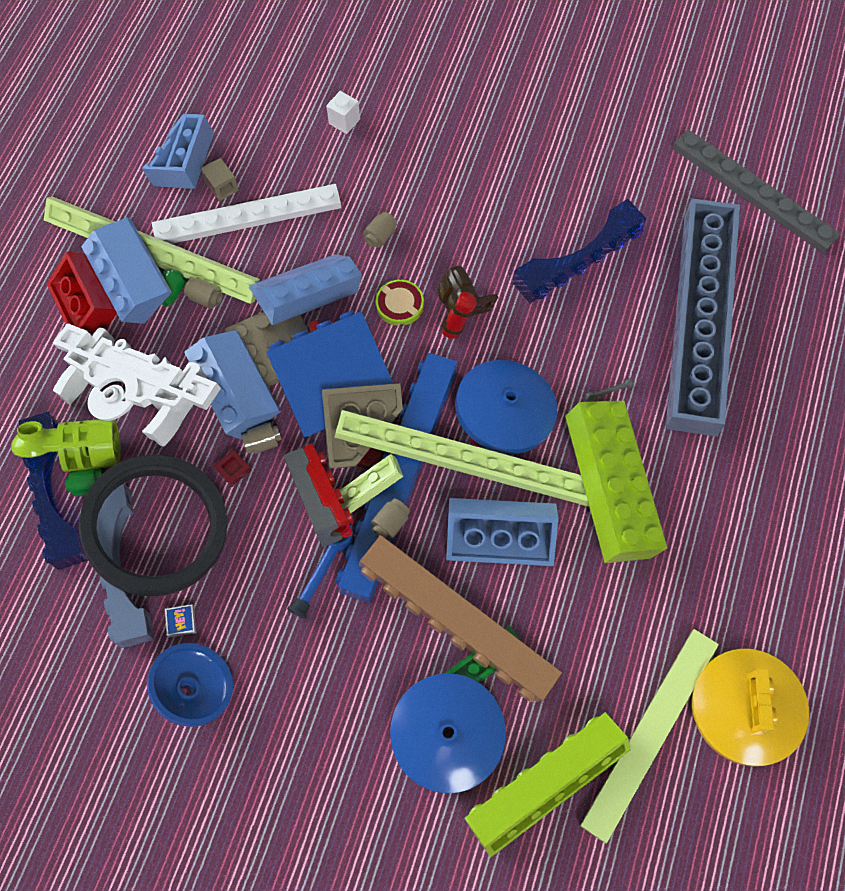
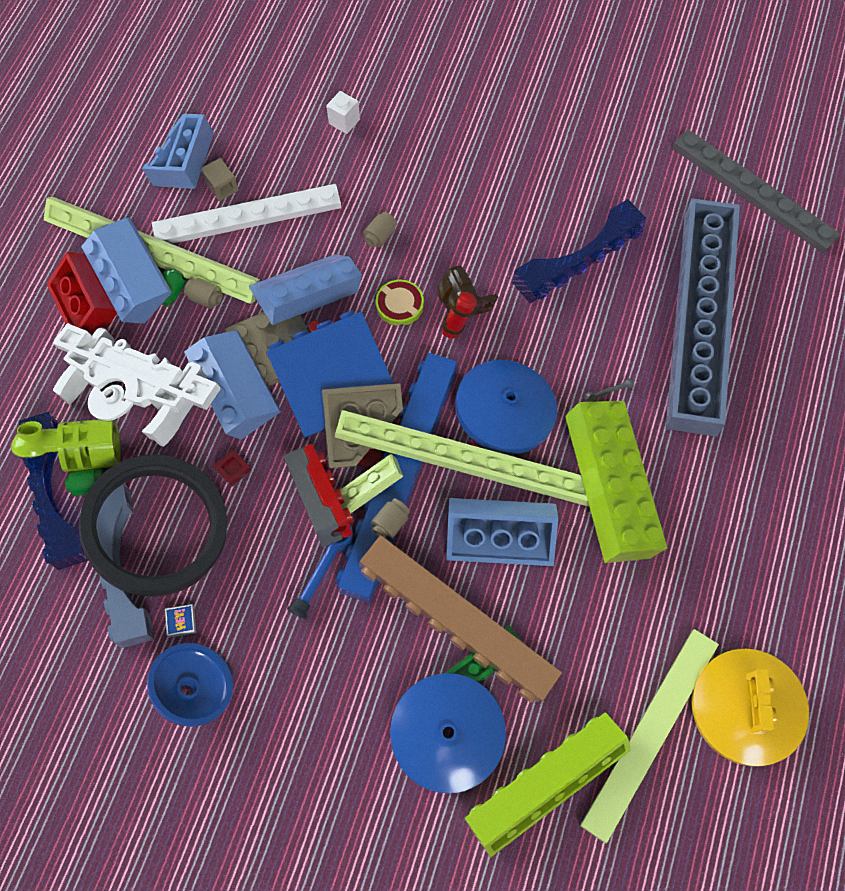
(261, 438): dark tan brick -> none

